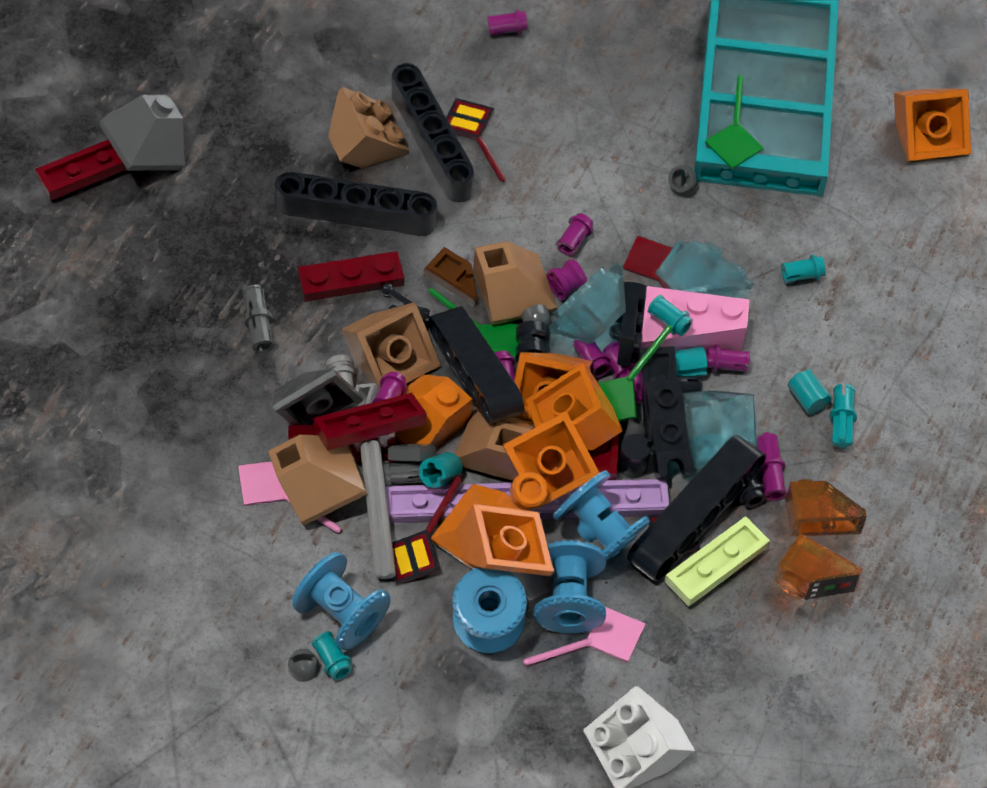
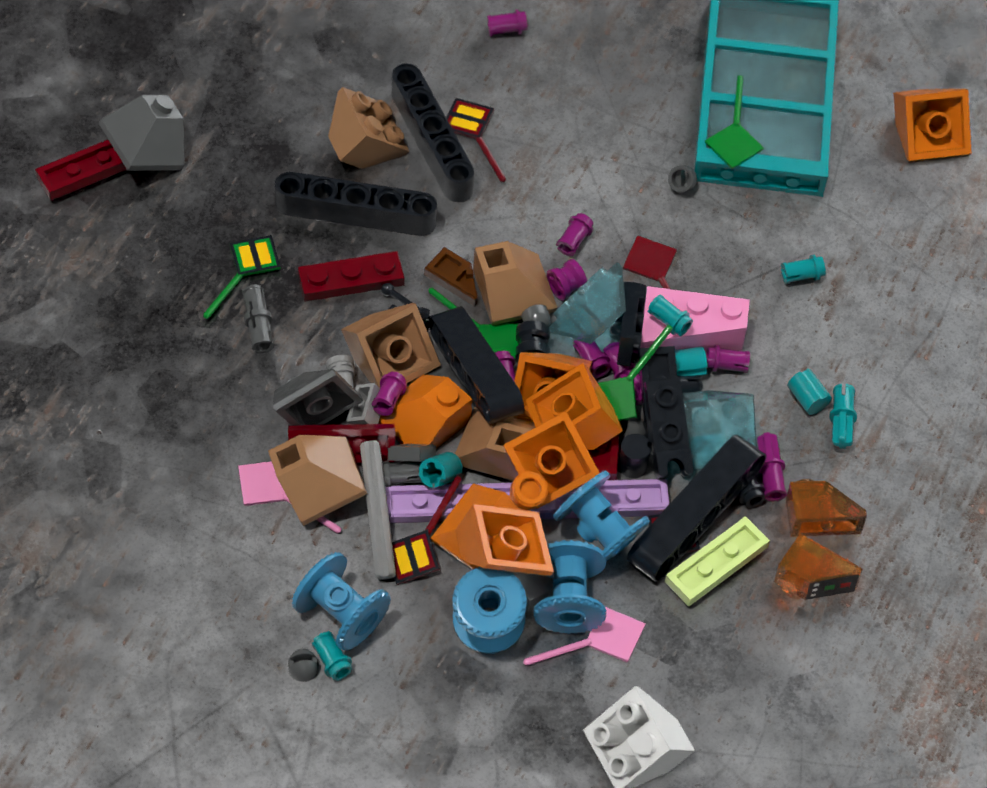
(250, 258): none -> piece
(369, 421): dark red plate -> none
(702, 269): clear light blue slope -> none

